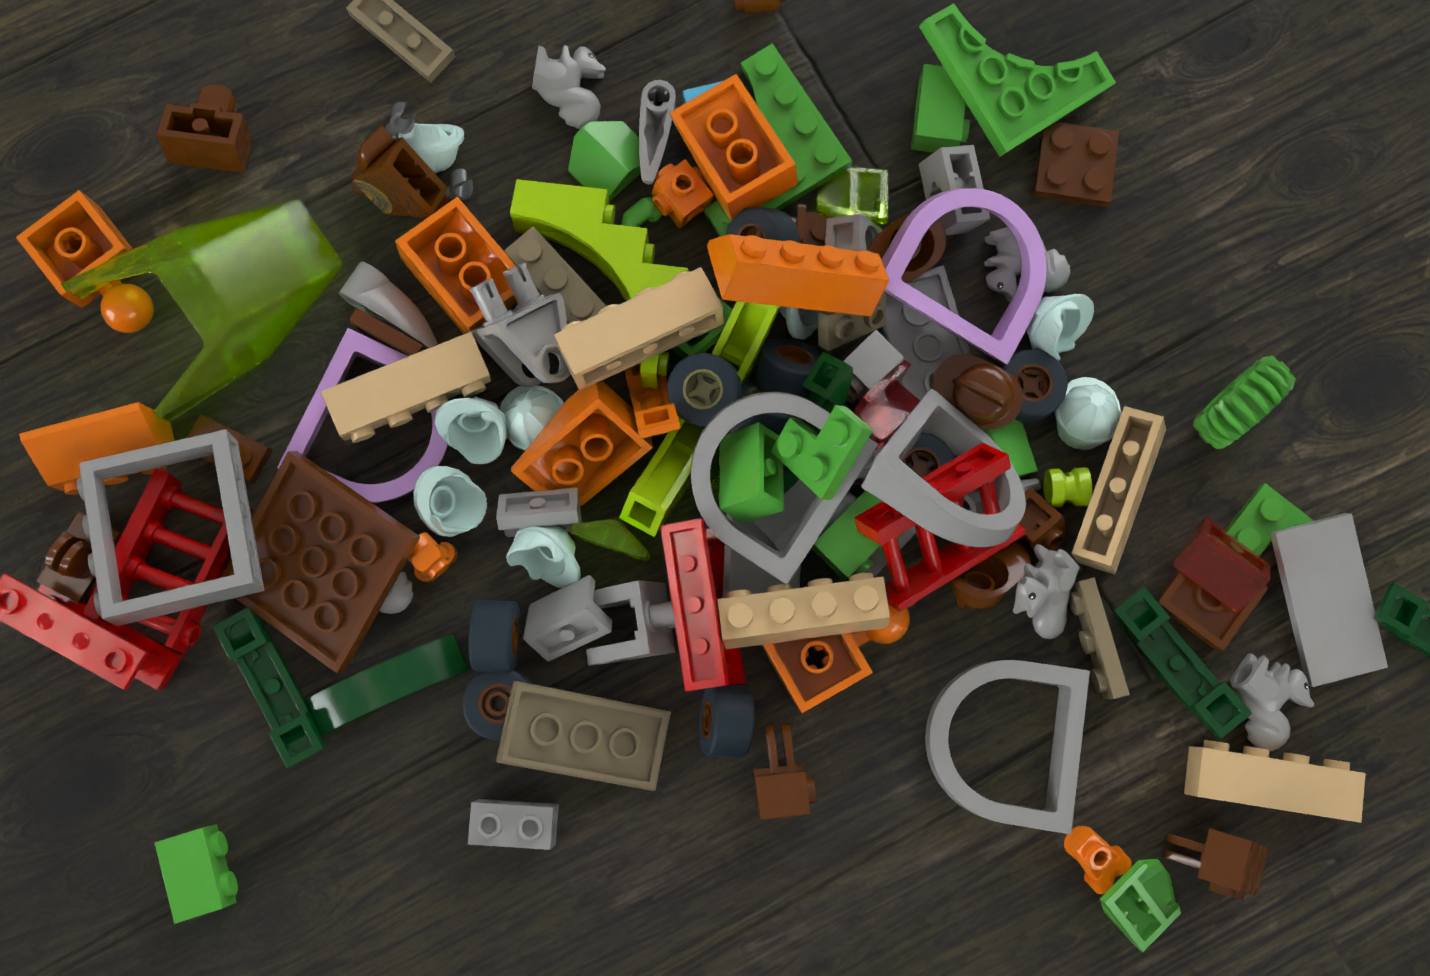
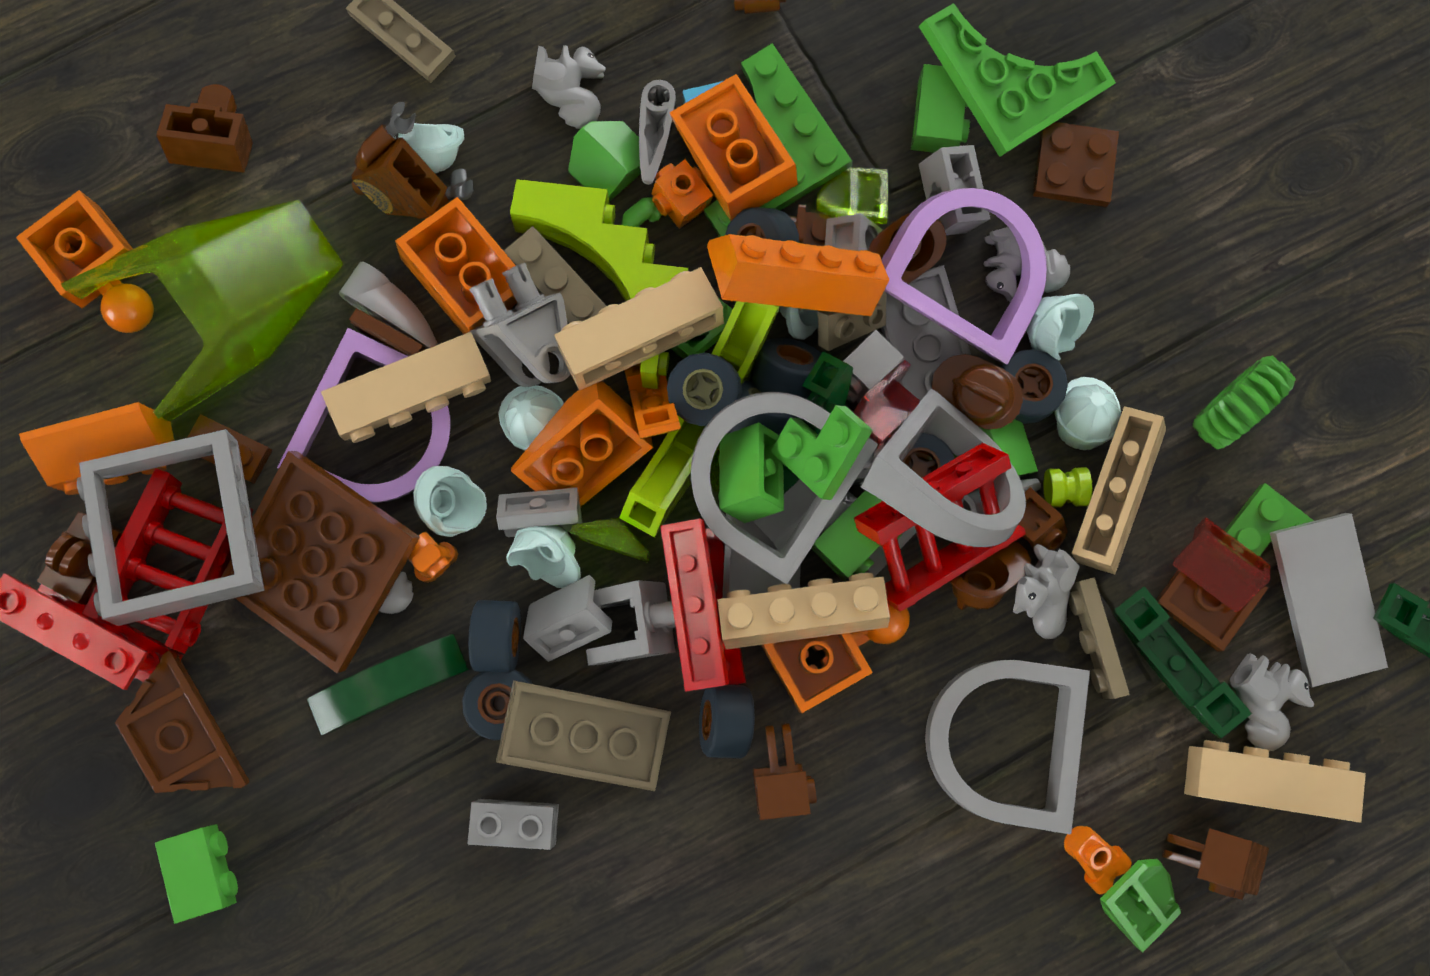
(176, 734): none -> reddish brown wing
(272, 685): dark green slope -> none
(473, 428): light aqua piece -> none

